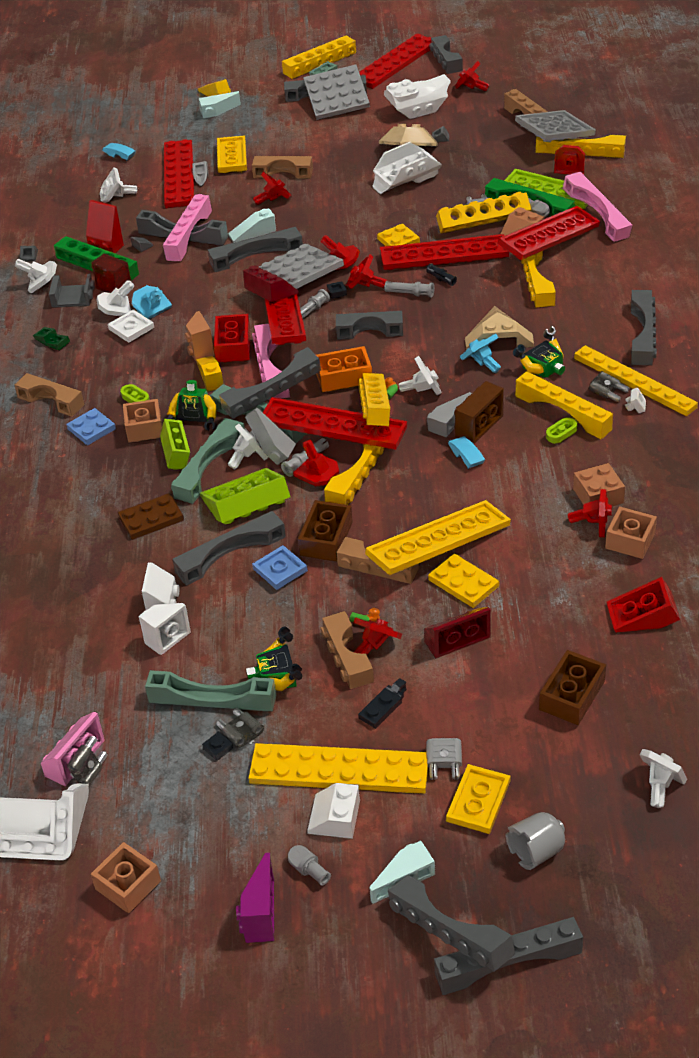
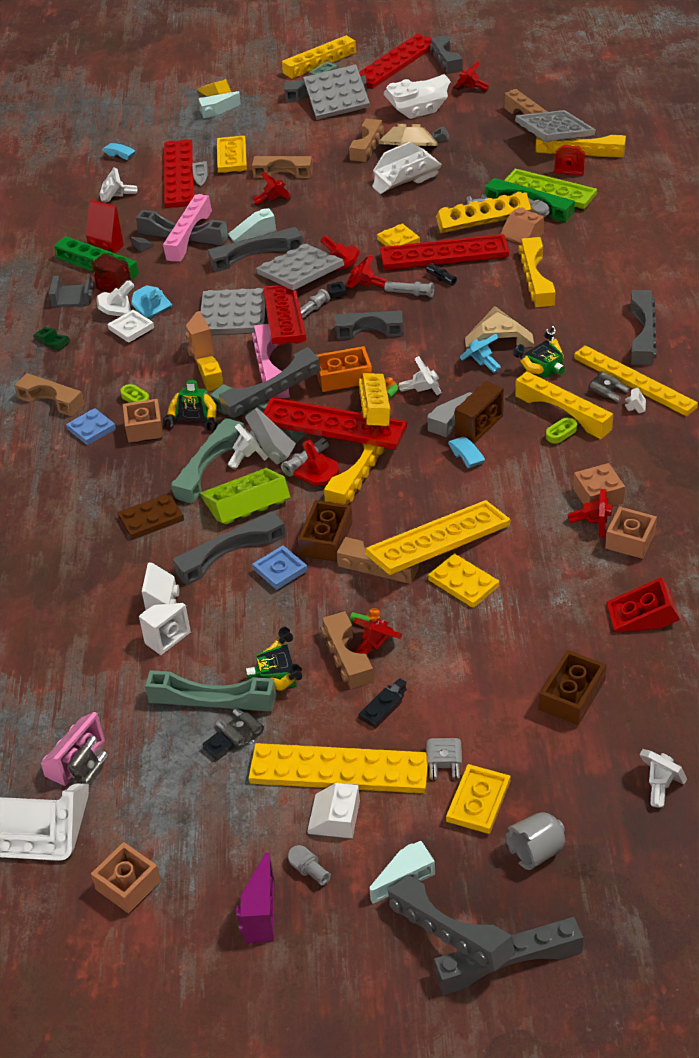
(28, 253): dark grey slope -> none
(37, 273): white piece -> none
(174, 444): lime brick -> none
(232, 338): red brick -> none
(233, 310): none -> light grey plate
(267, 284): dark red slope -> none
(371, 132): none -> medium nougat arch
(458, 632): dark red slope -> none
(548, 232): red plate -> none
(580, 188): bright pink arch -> none

